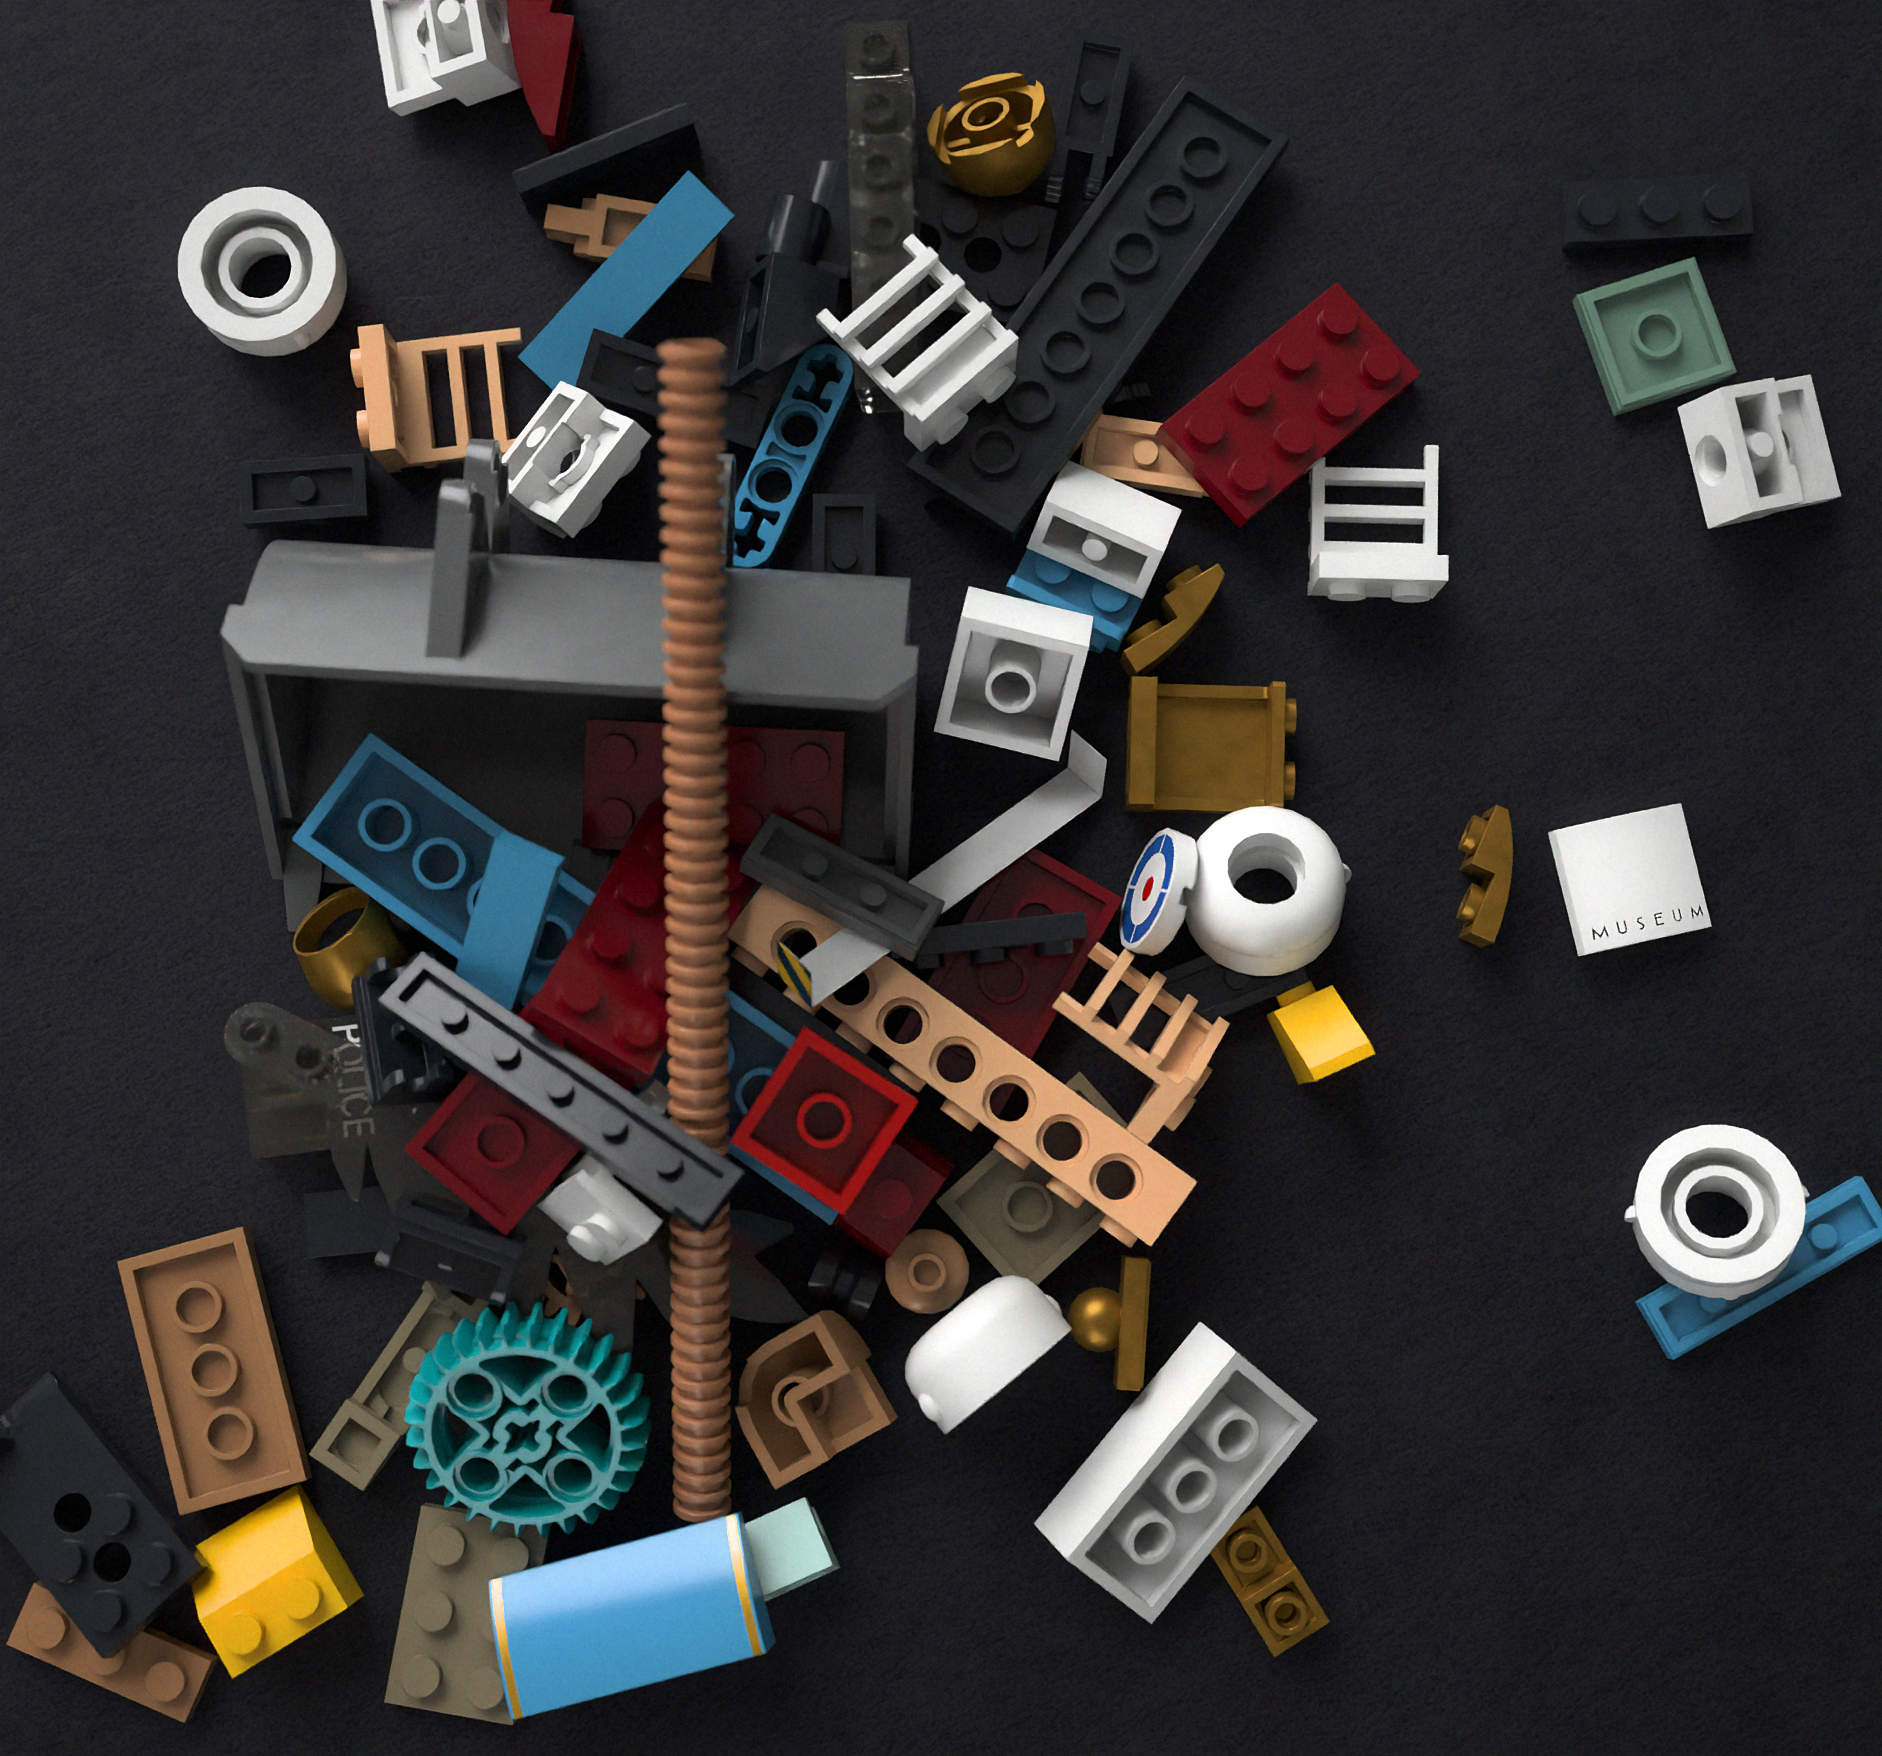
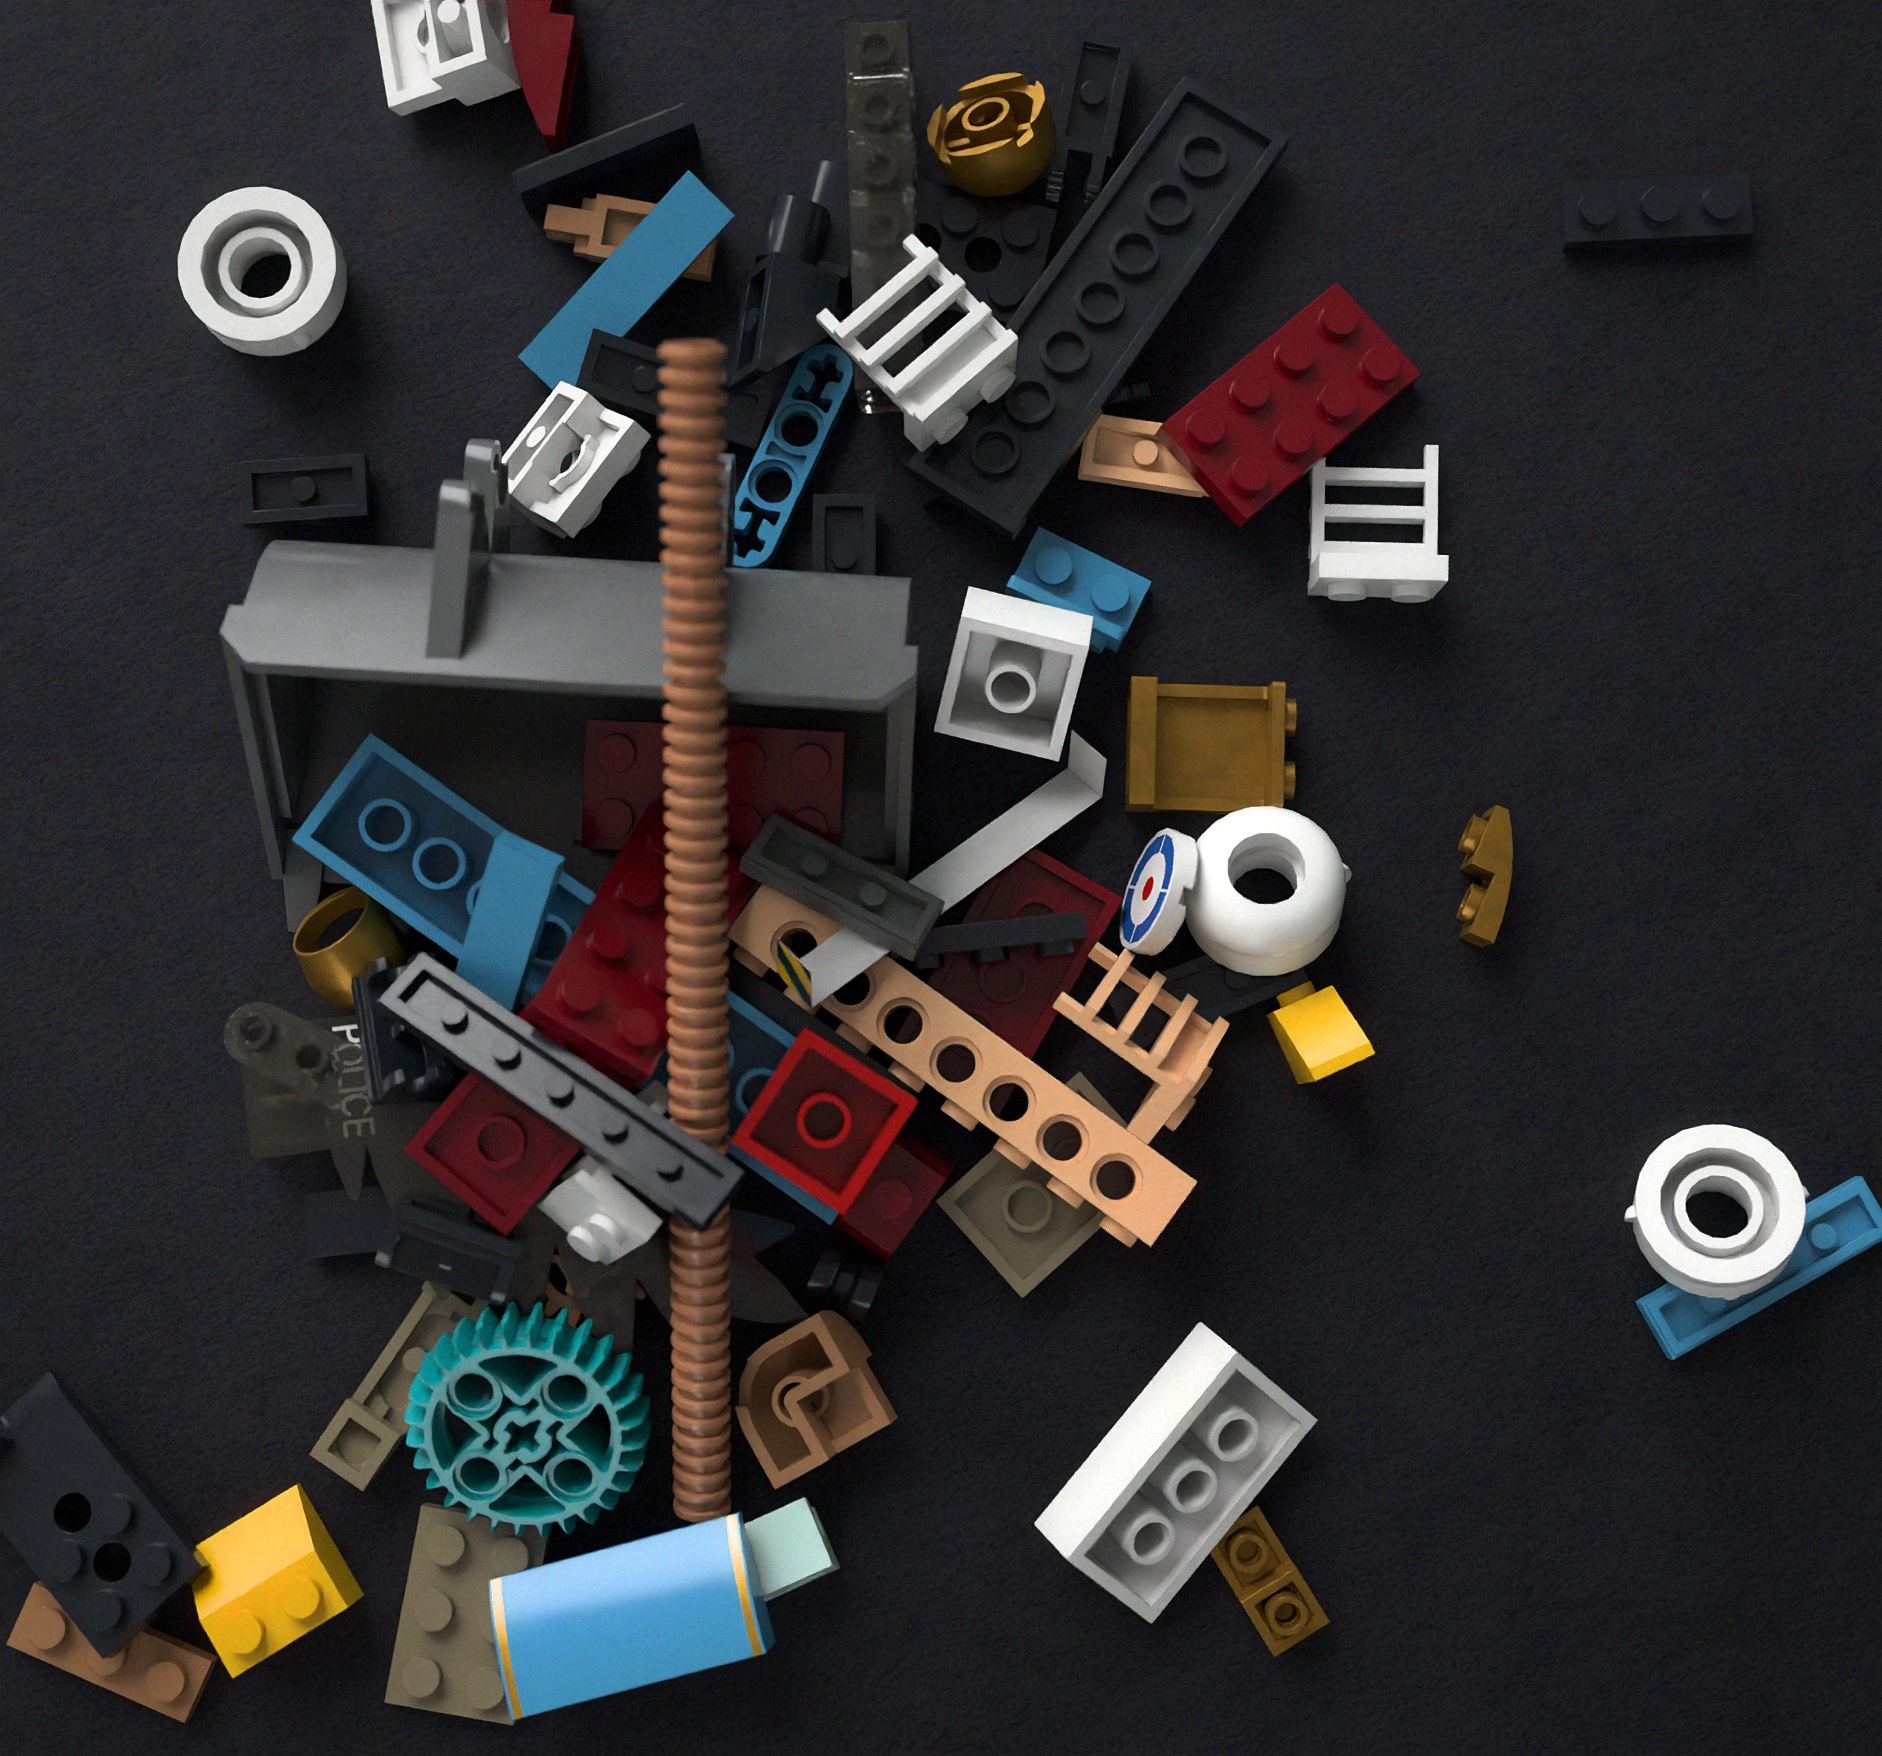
(214, 1370): medium nougat plate -> none
(398, 398): light nougat plate -> none
(927, 1271): medium nougat head -> none
(982, 1348): white piece -> none
(1104, 528): white brick -> none
(1118, 1321): pearl gold tile -> none
(1183, 609): pearl gold slope -> none
(1629, 879): white slope -> none
(1654, 336): sand green tile -> none
(1758, 449): white brick -> none

